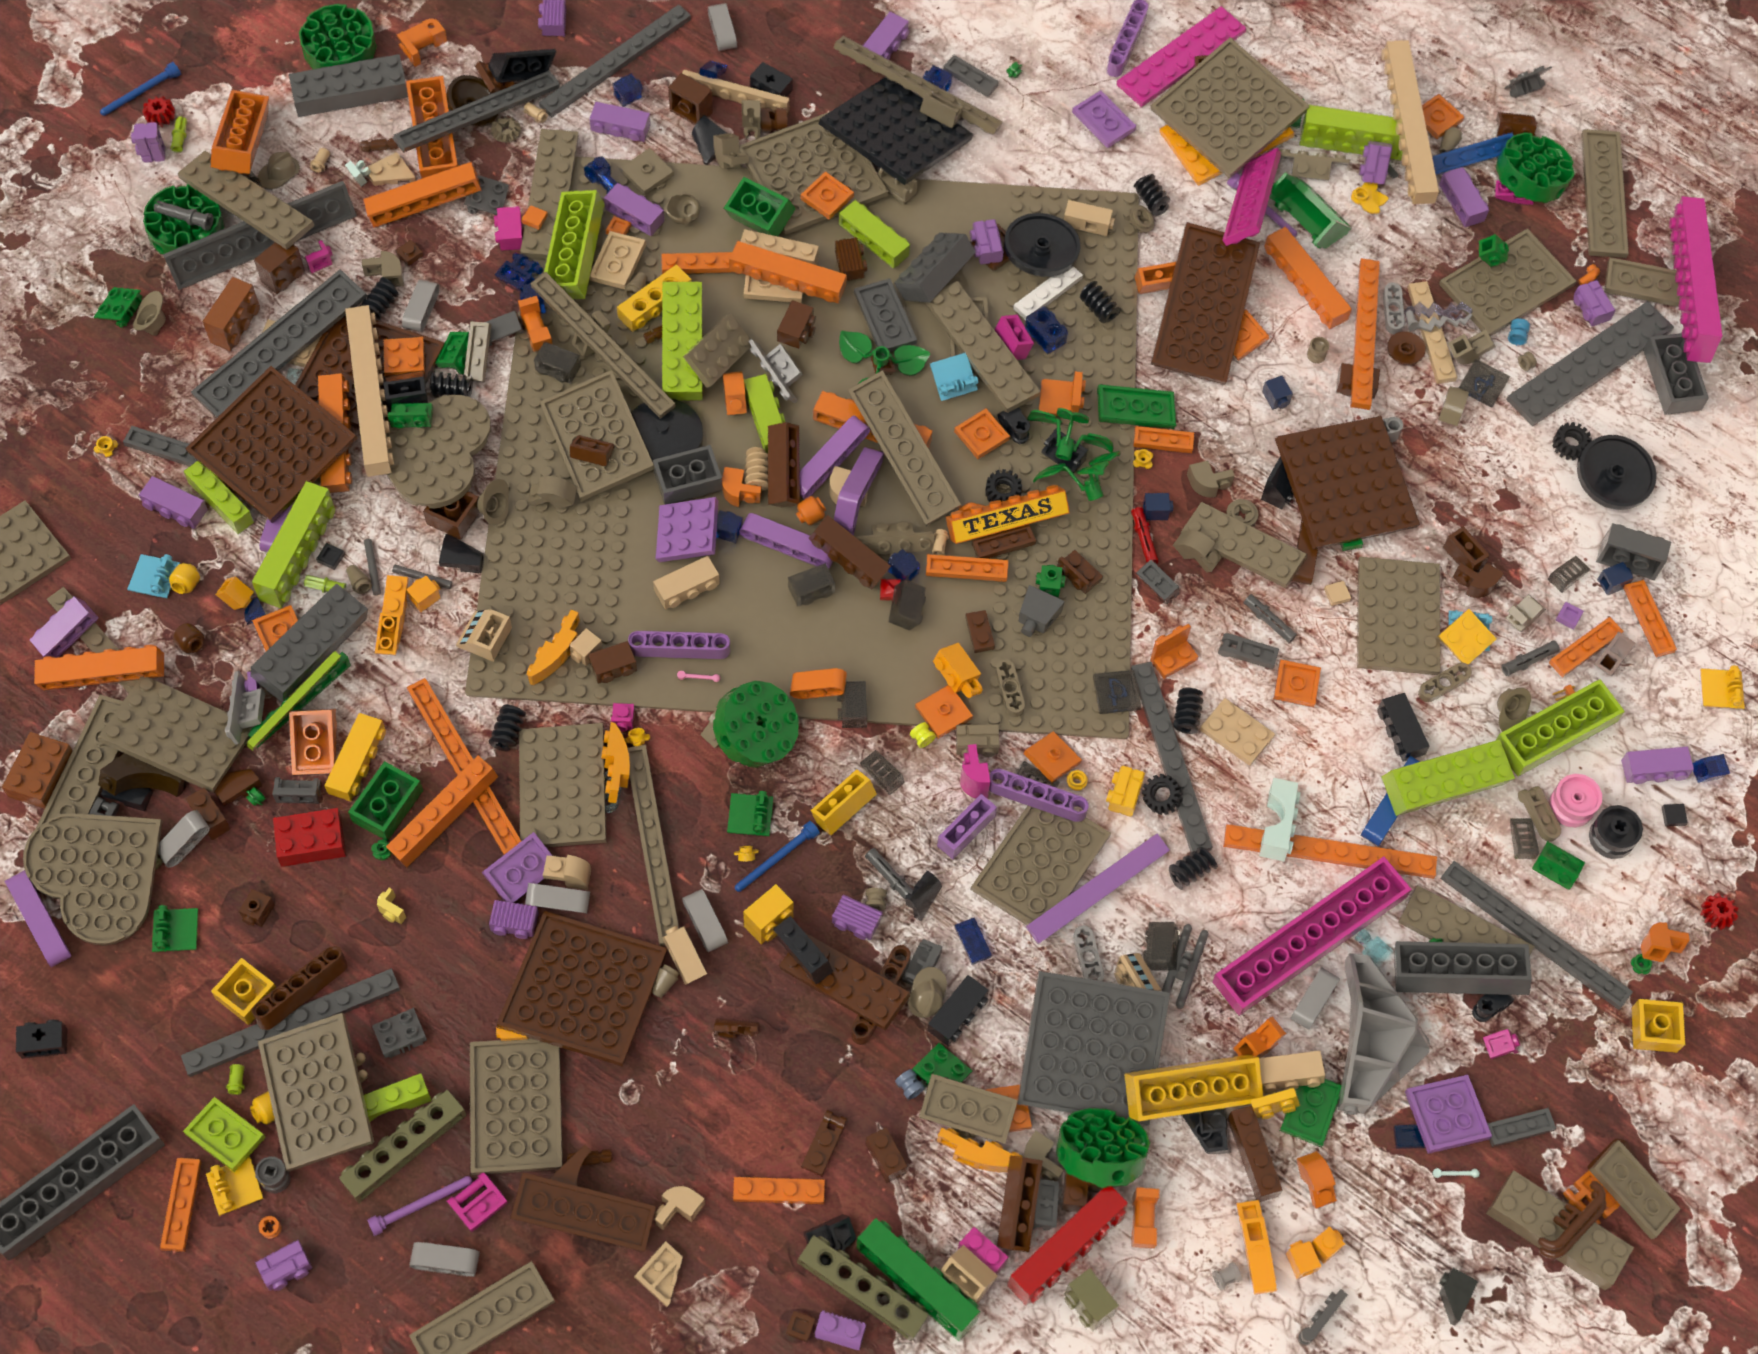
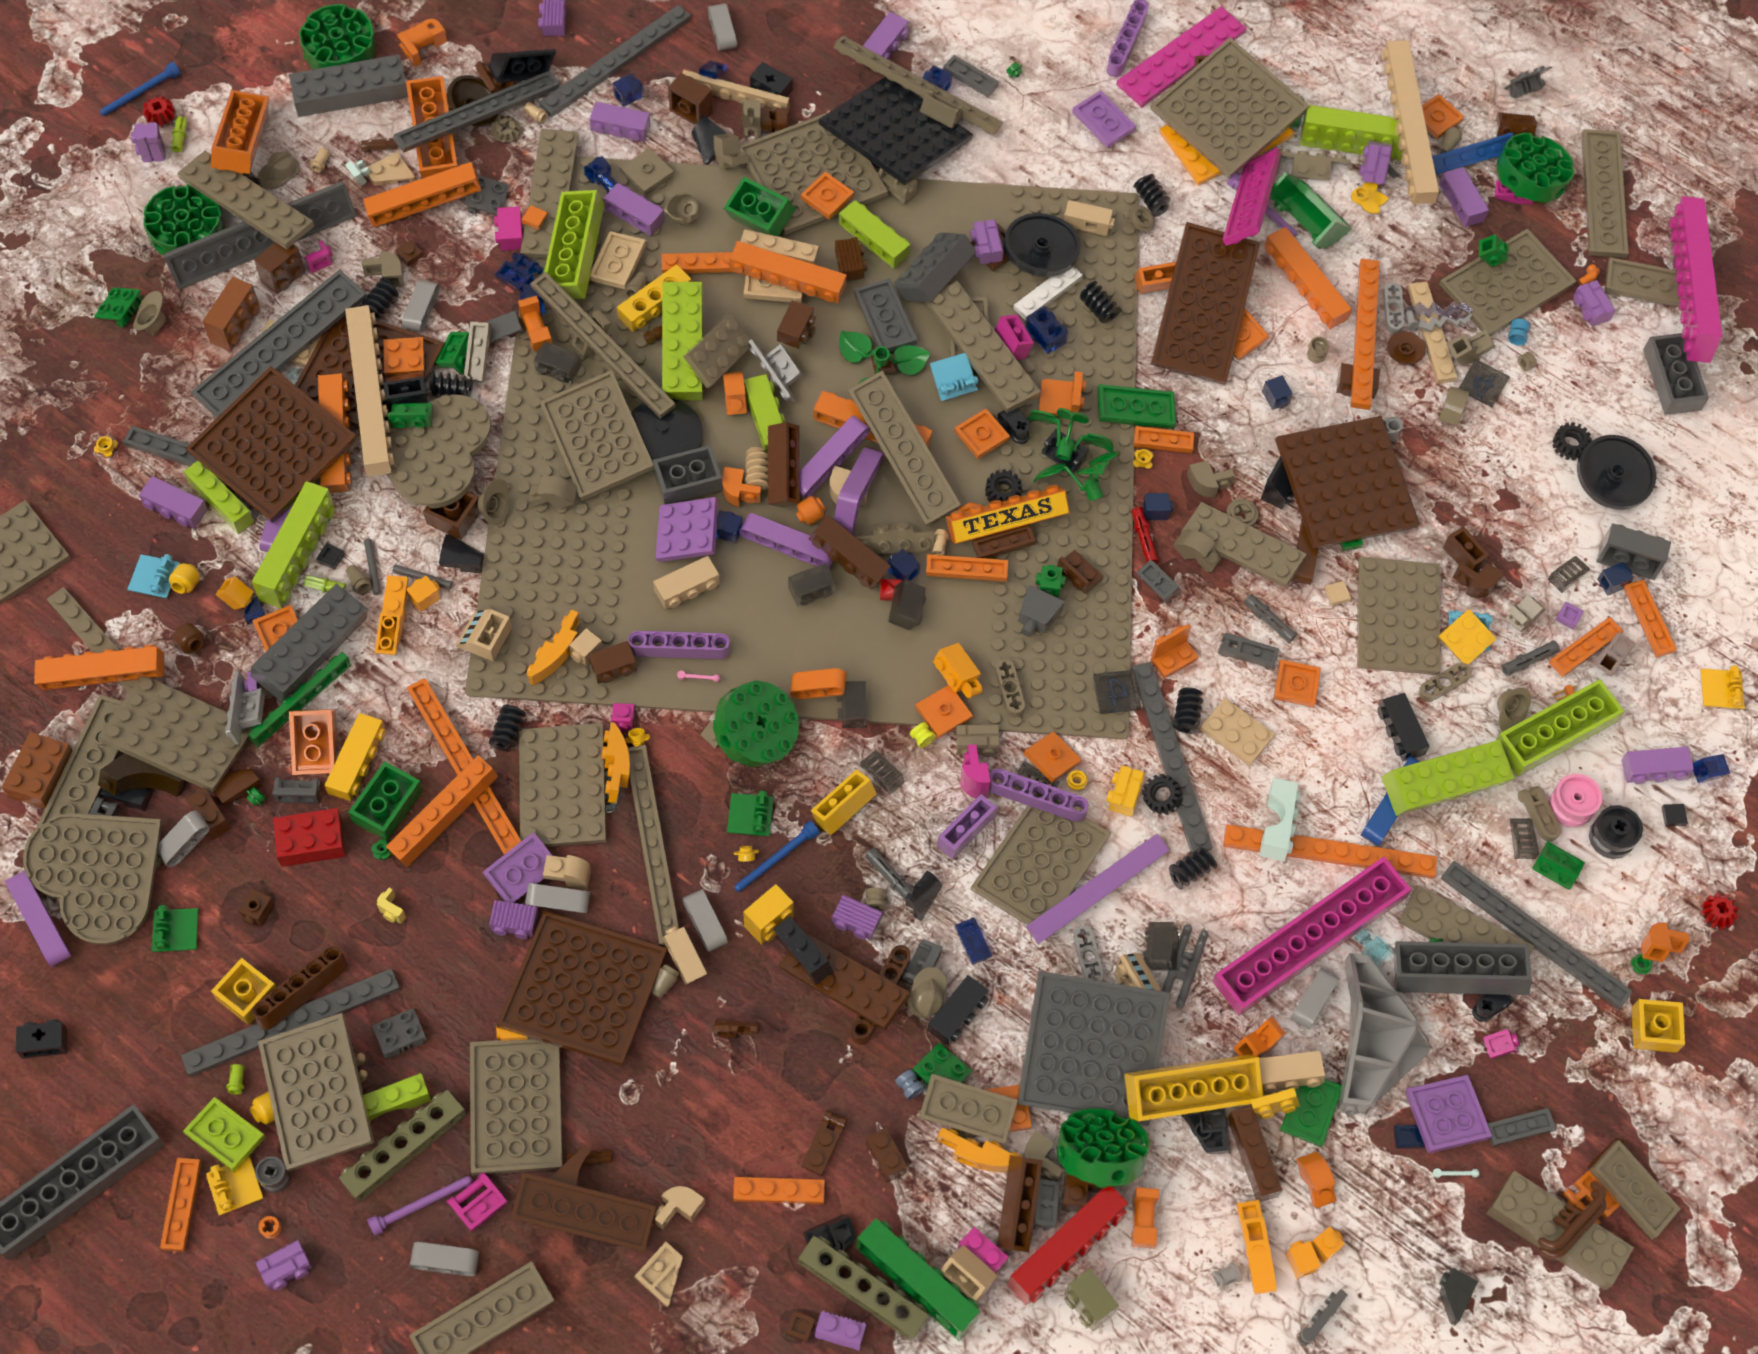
(64, 628): brick -> none
(191, 216): dark grey pin -> none
(296, 697): lime tile -> none
(591, 450): reddish brown slope -> none
(618, 225): orange tile -> none
(980, 631): reddish brown plate -> none
(1588, 364): dark grey plate -> none

